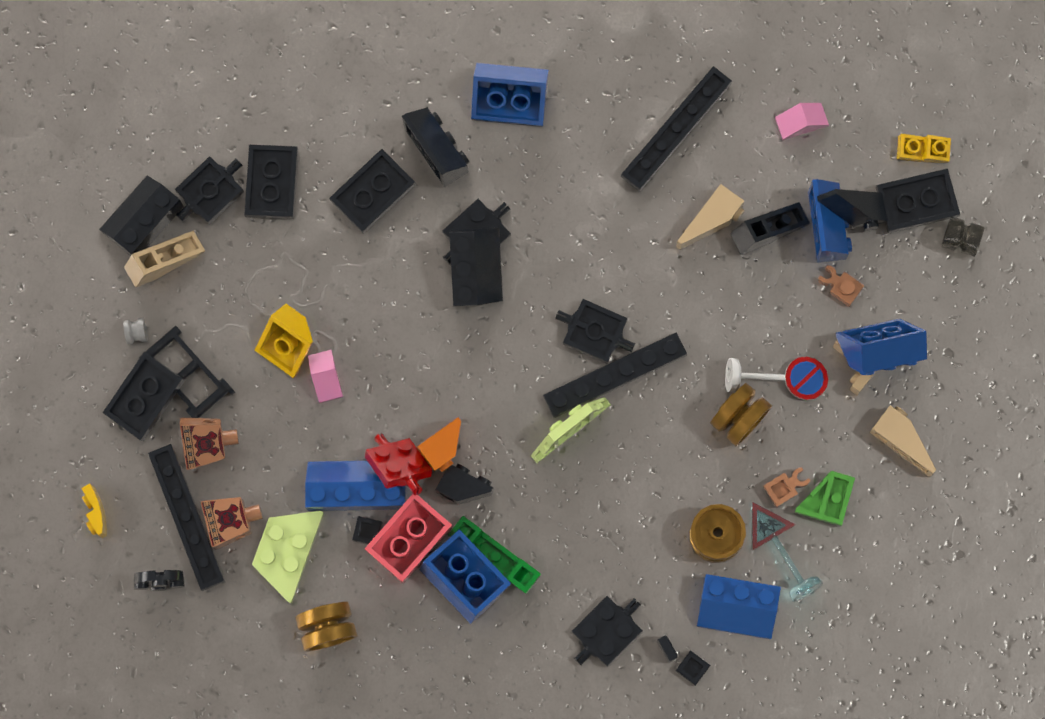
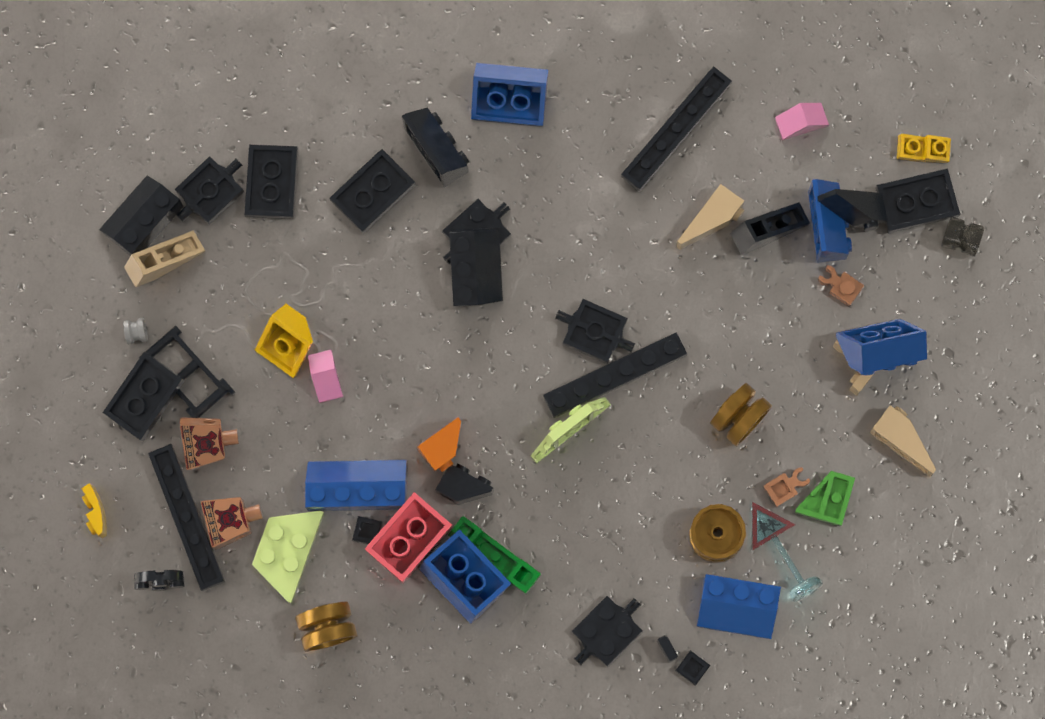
(398, 463): red plate -> none
(804, 377): piece -> none

